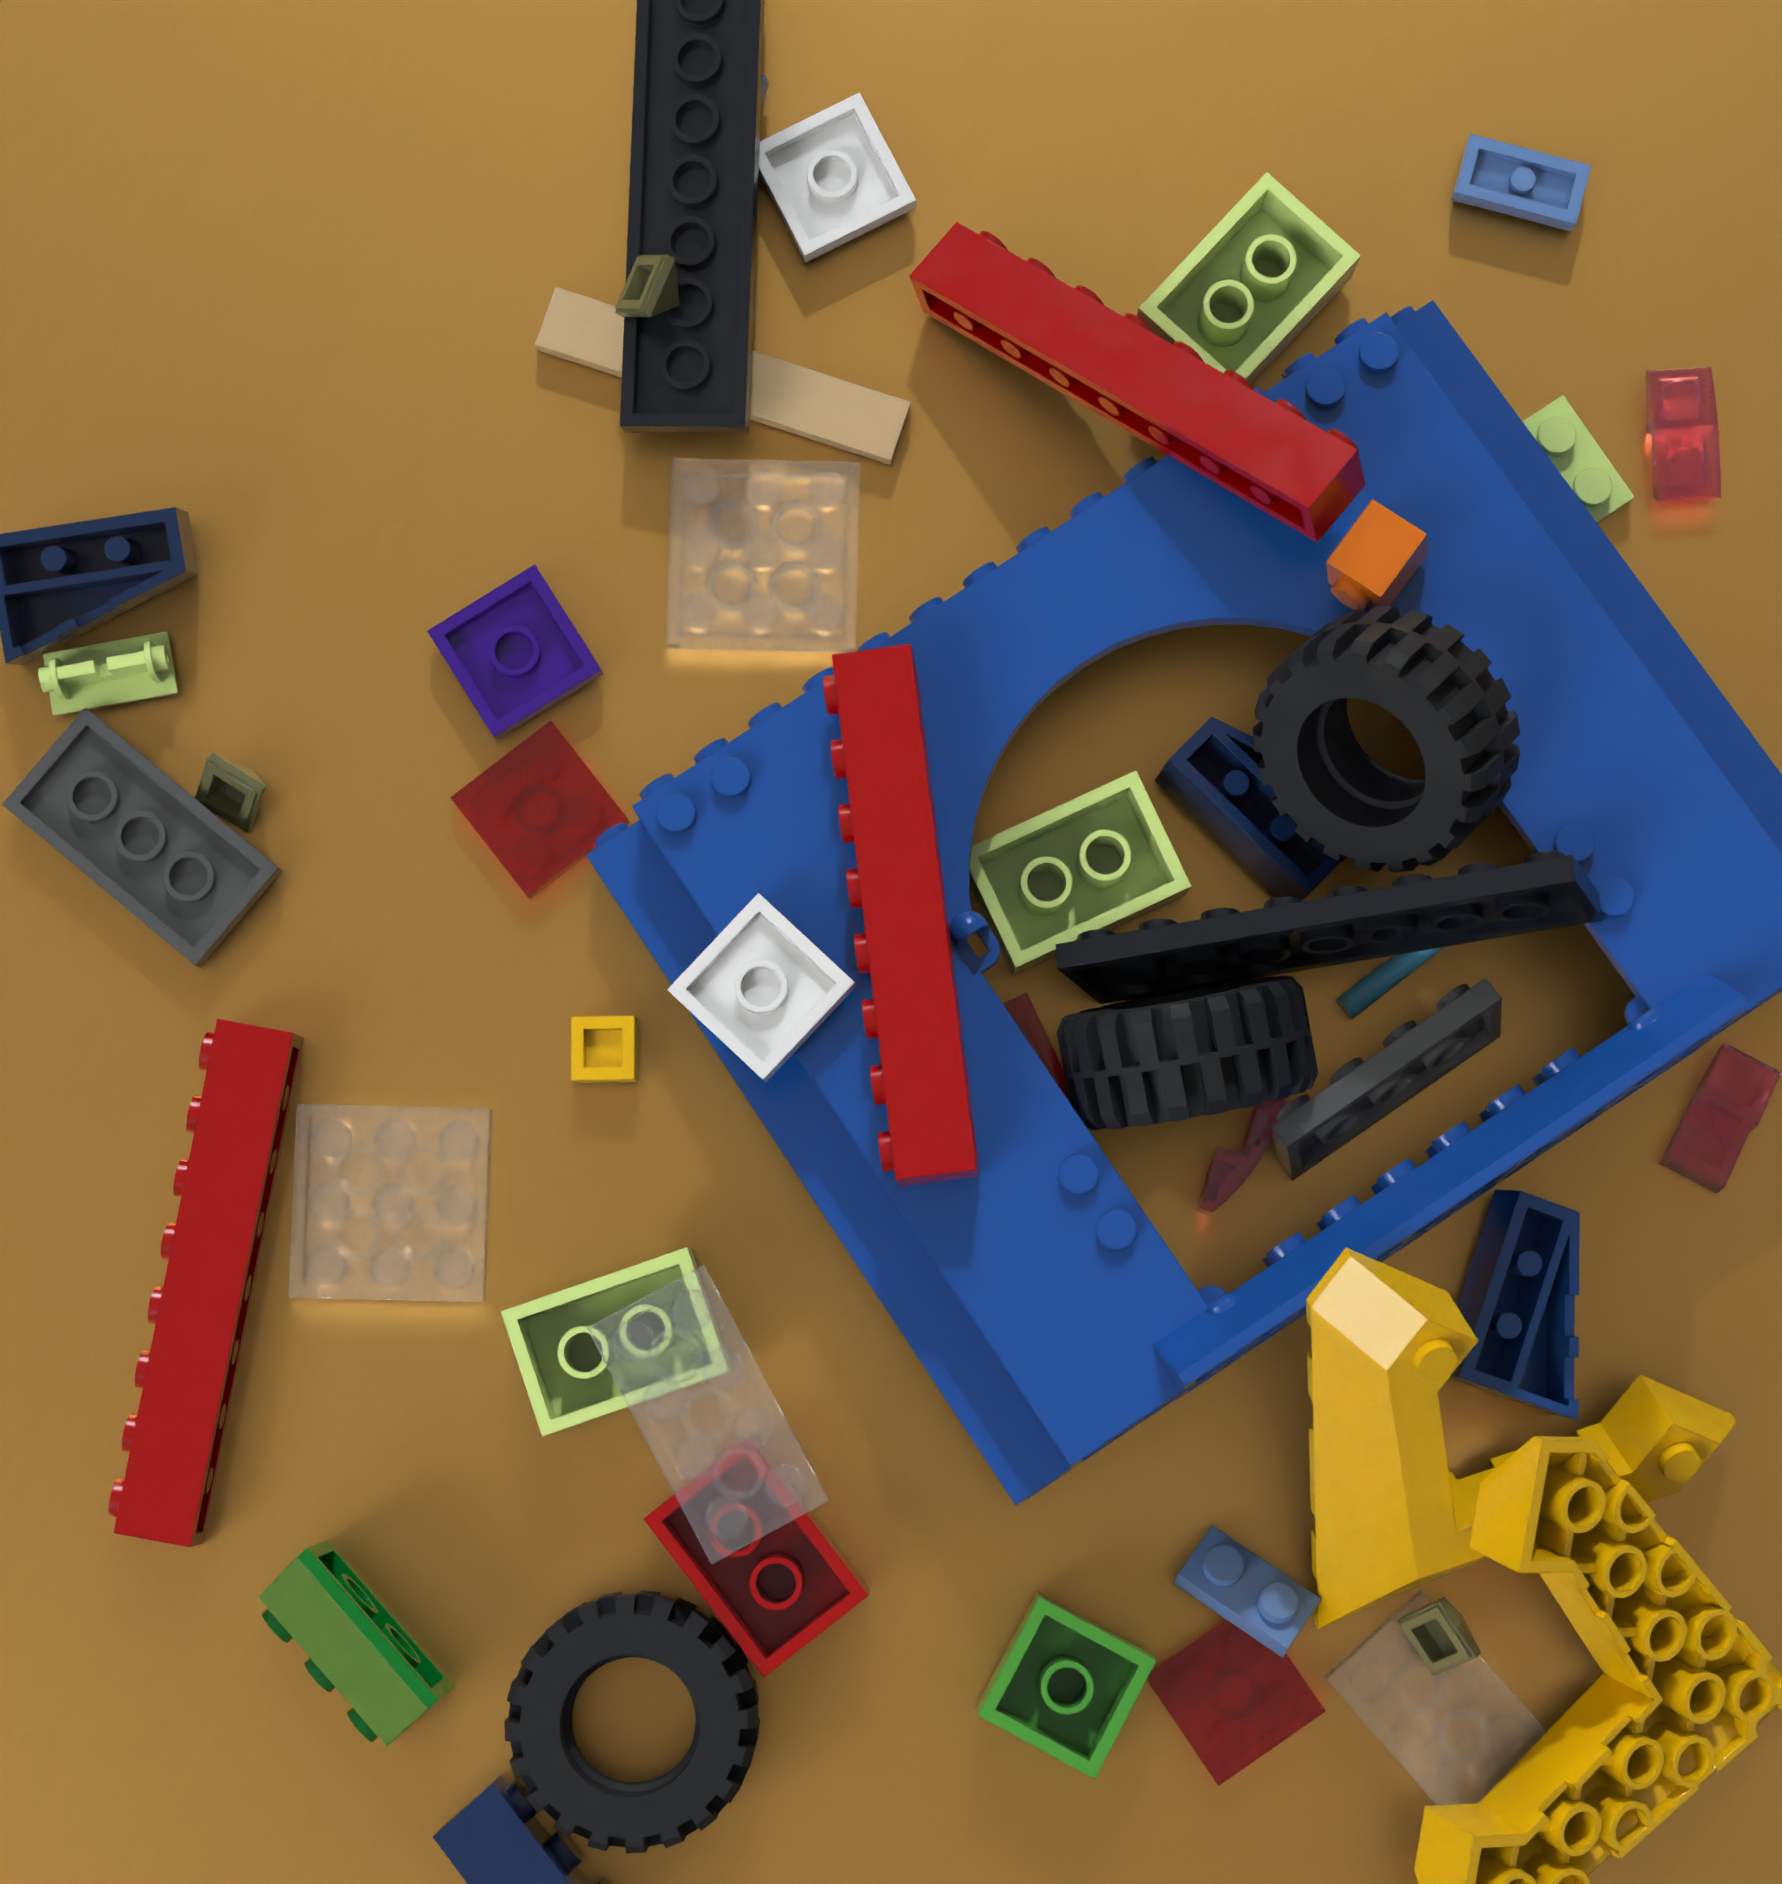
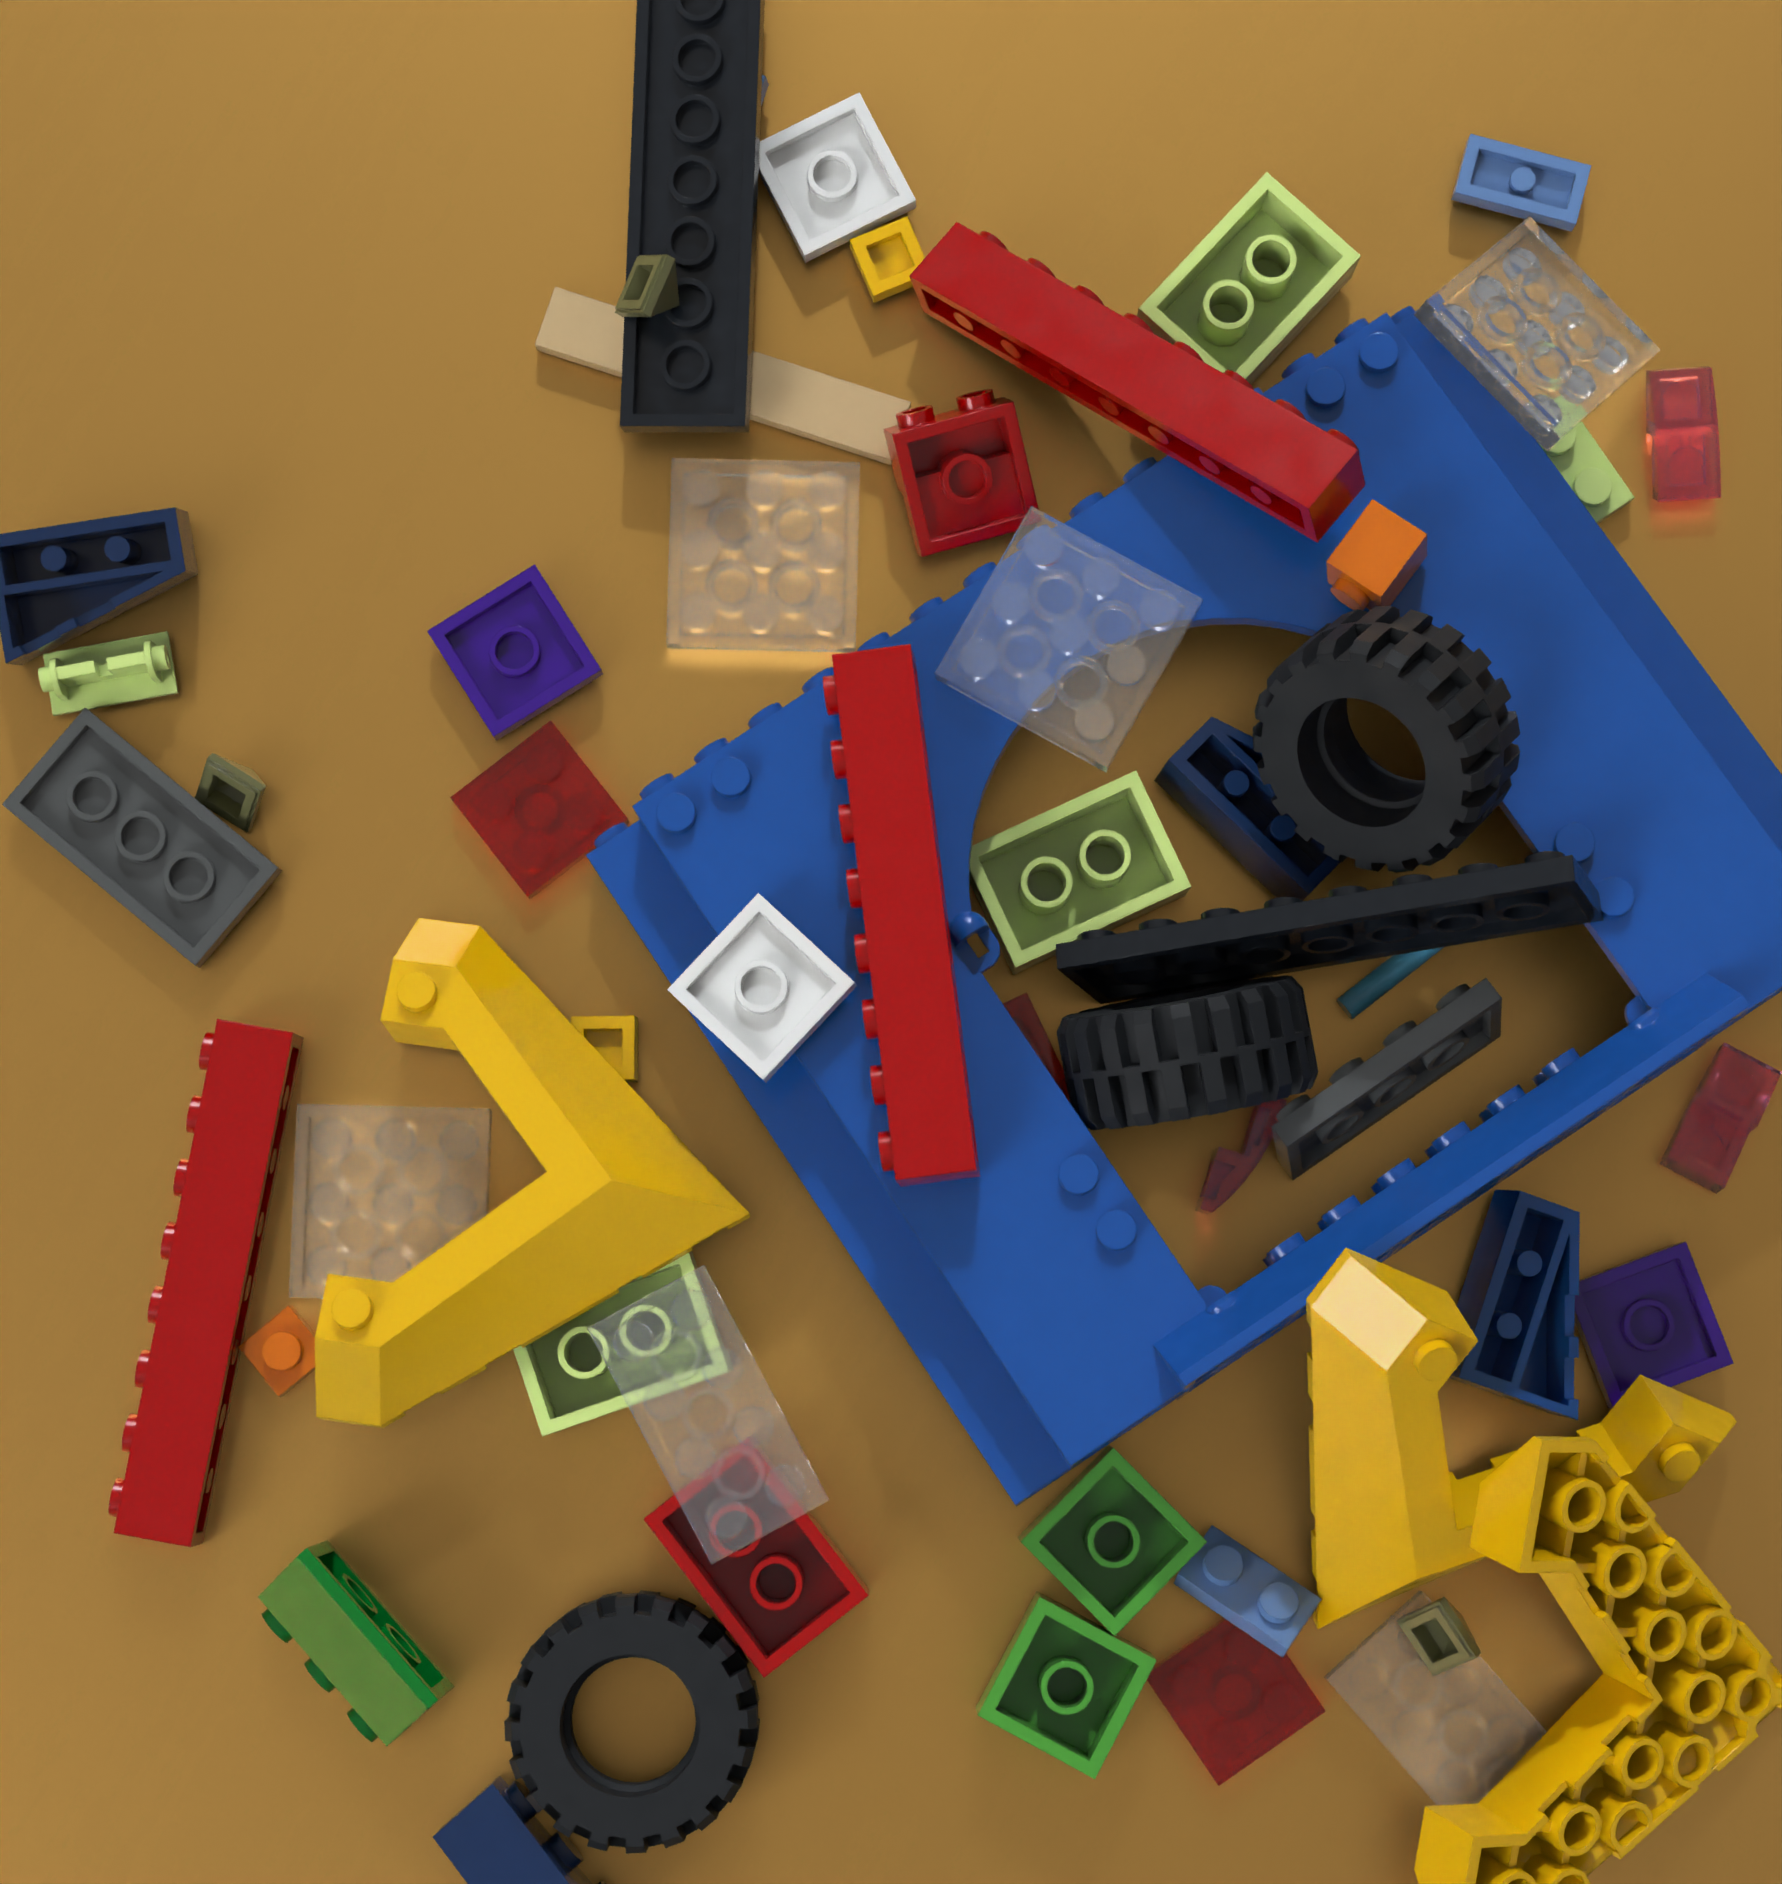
(282, 1350): none -> orange plate
(609, 1208): none -> yellow wedge
(887, 258): none -> yellow plate
(961, 471): none -> red plate
(1068, 638): none -> clear plate
(1112, 1540): none -> bright green brick
(1537, 333): none -> clear plate
(1649, 1322): none -> dark purple plate

